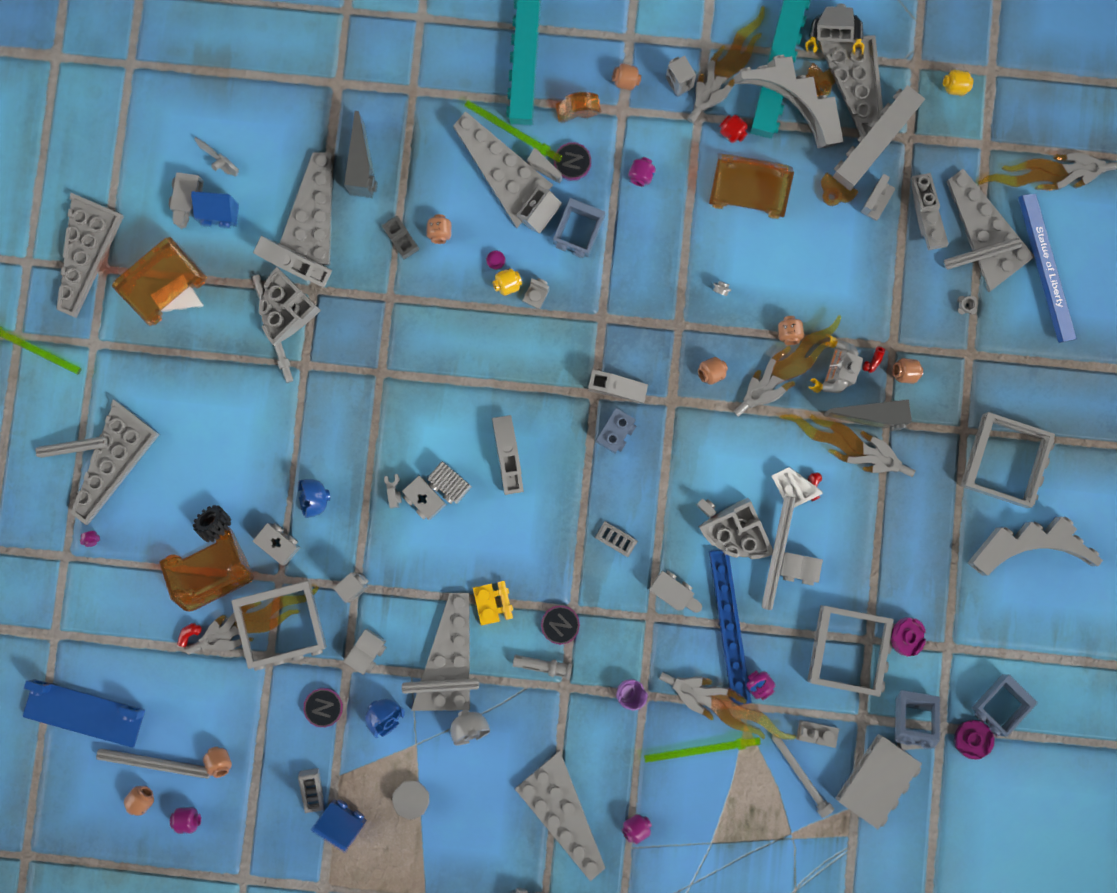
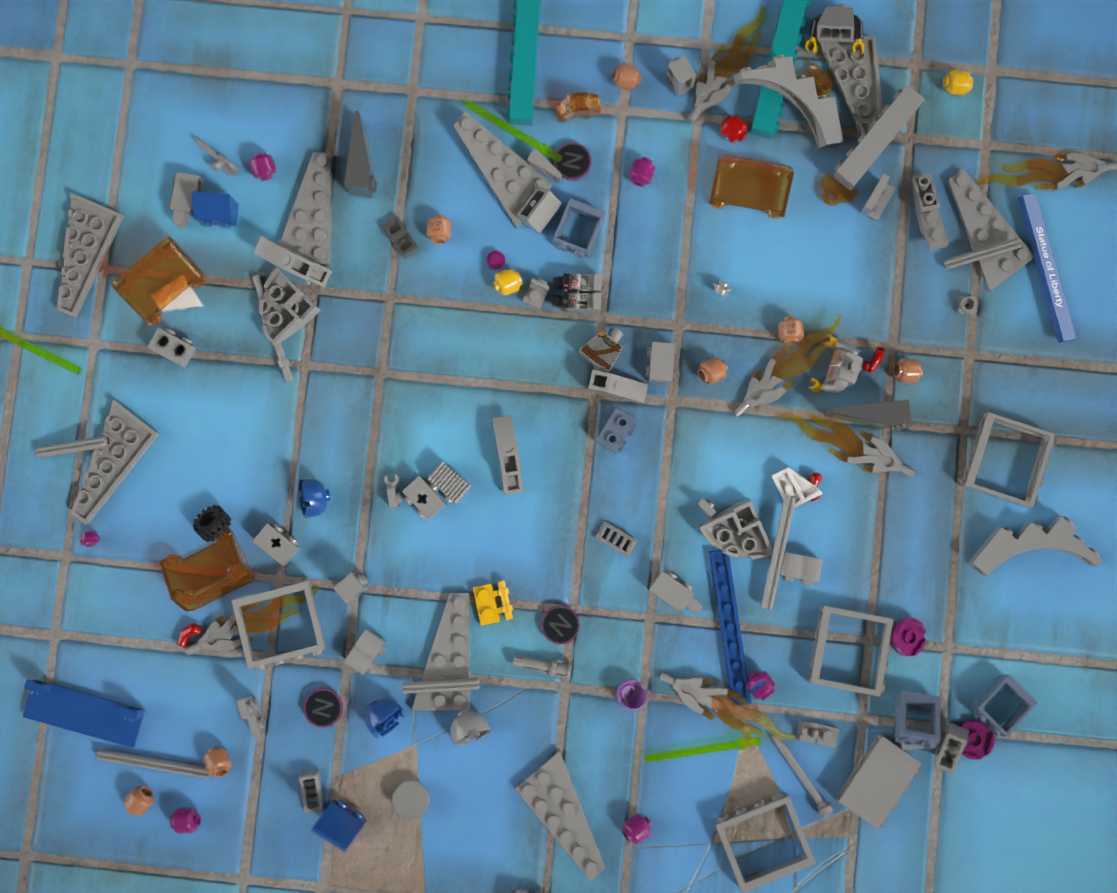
(170, 350): none -> light grey brick
(248, 710): none -> light grey plate
(262, 166): none -> magenta head
(580, 292): none -> hips
(603, 350): none -> torso
(661, 362): none -> light grey brick
(774, 872): none -> light grey window
(952, 748): none -> light grey brick

